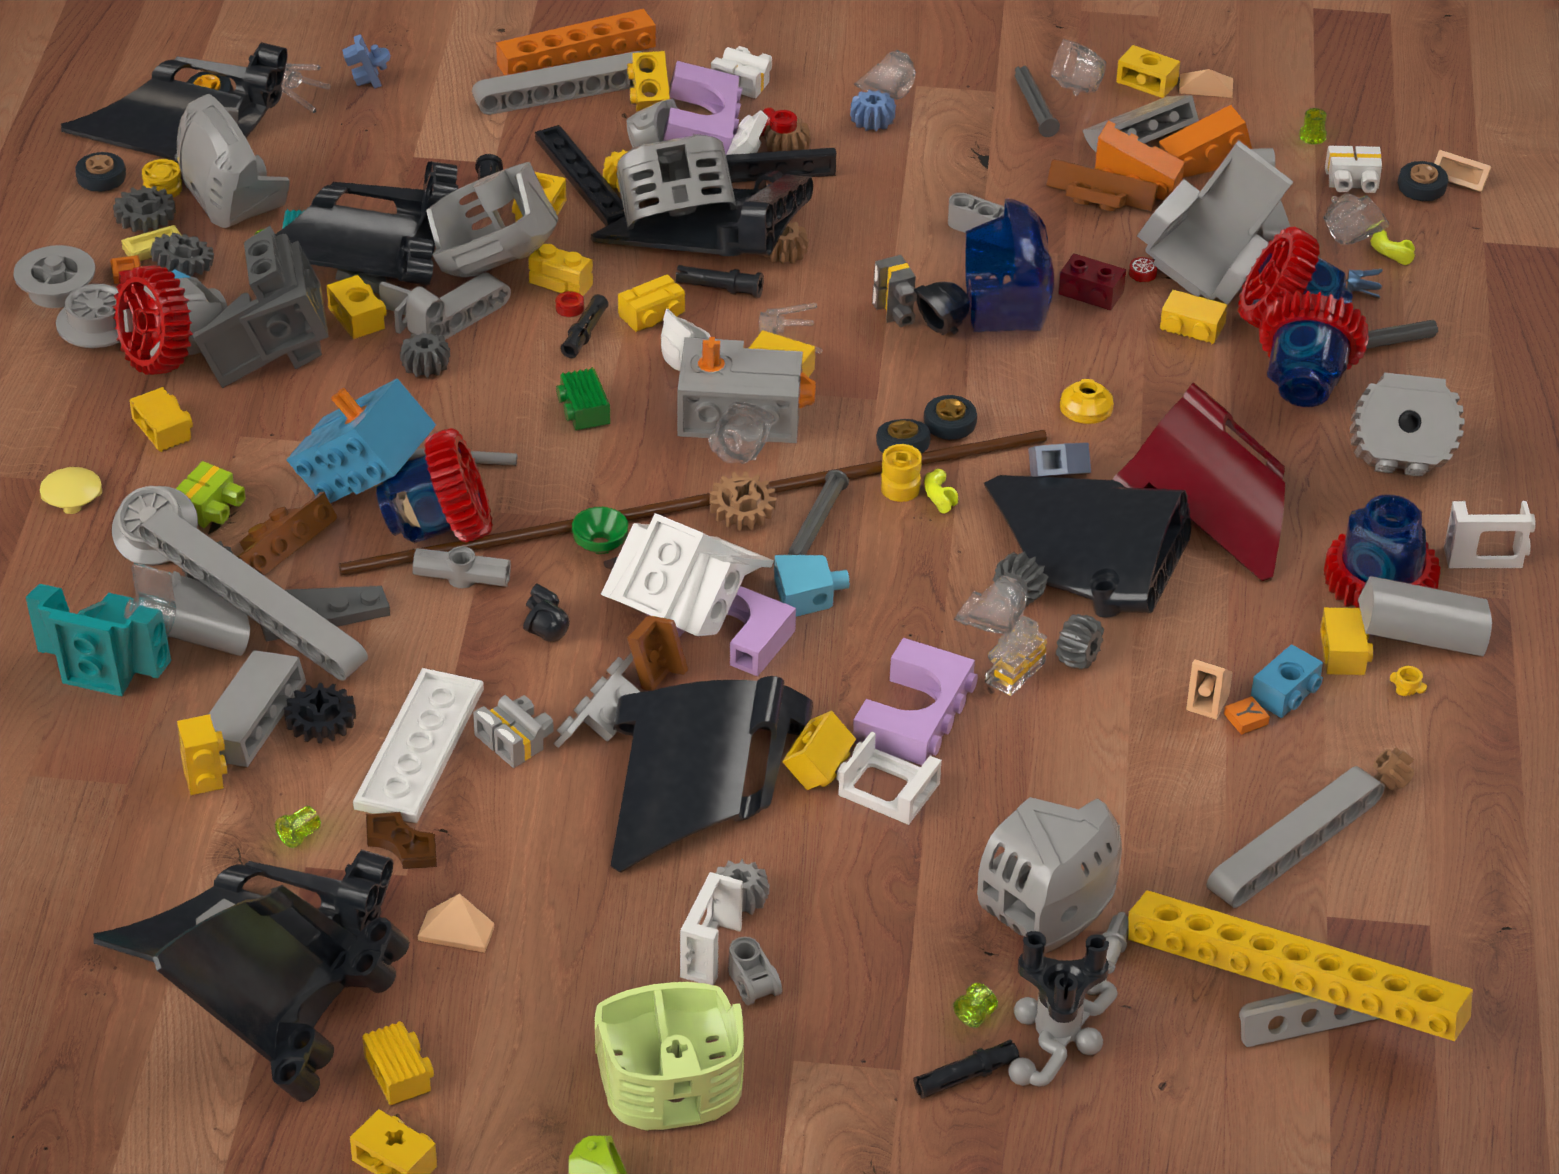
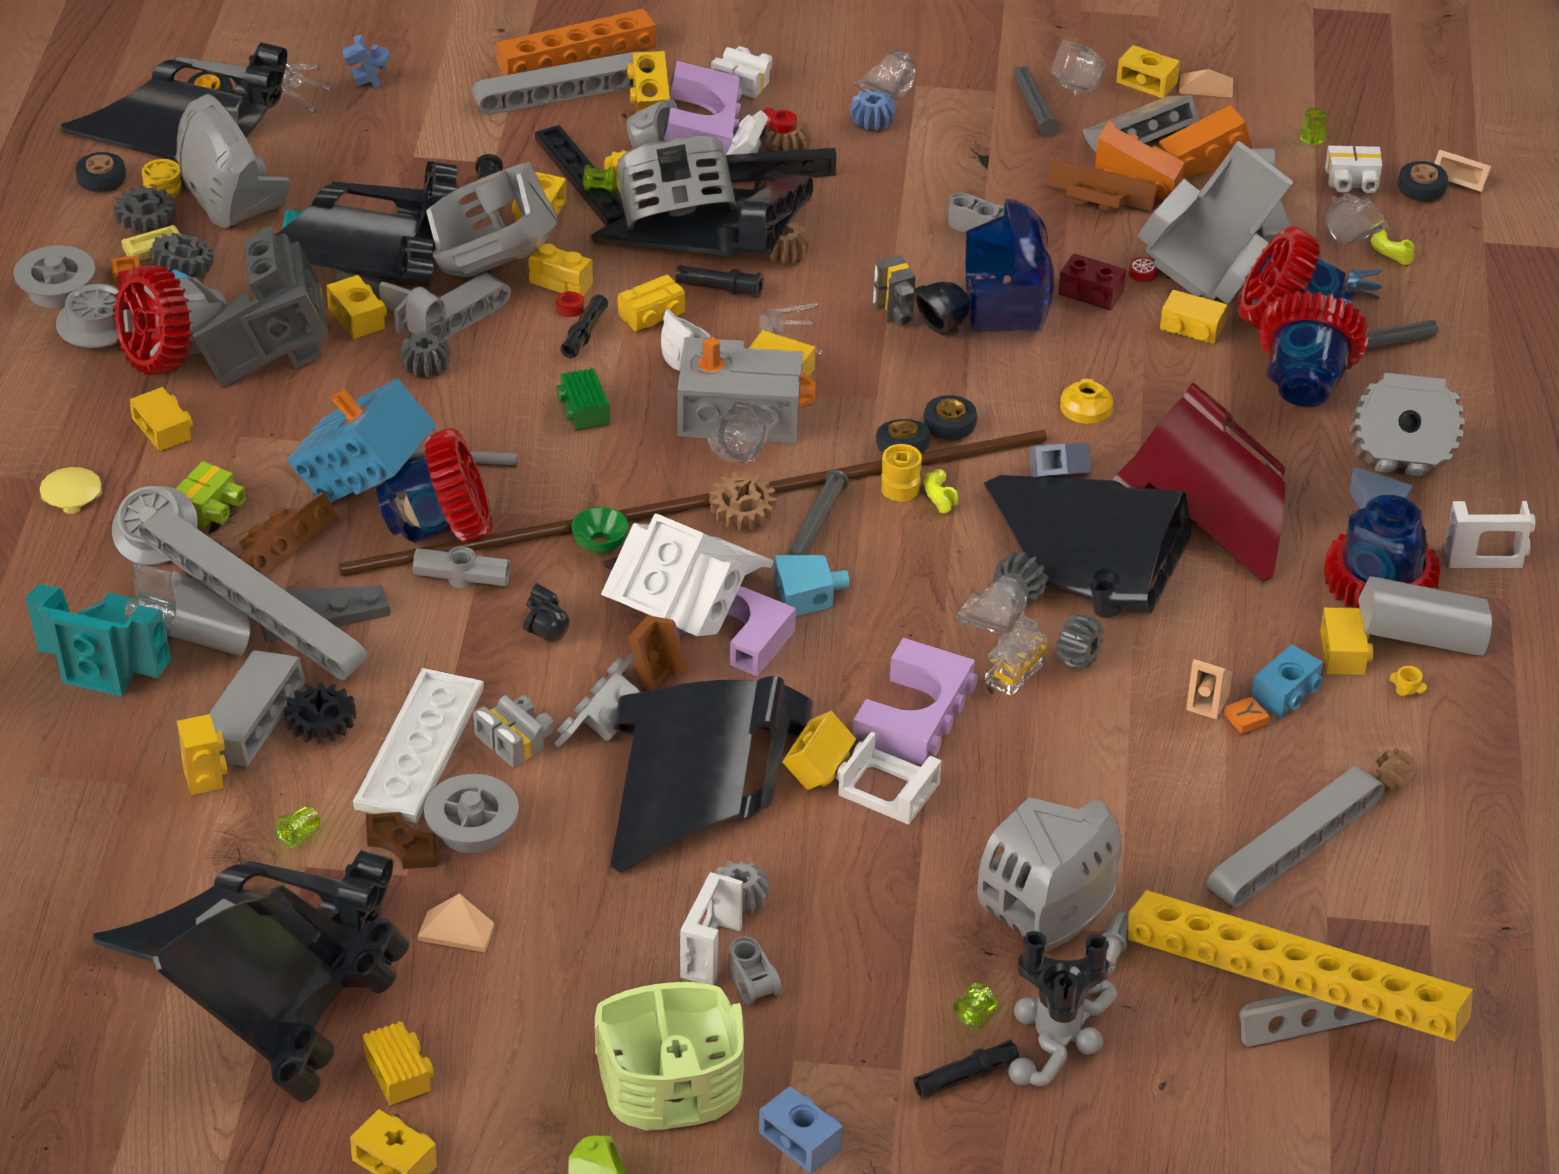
(471, 811): none -> light grey wheel
(589, 182): none -> clear neon green bush
(800, 1129): none -> medium blue brick
(1367, 485): none -> sand blue slope

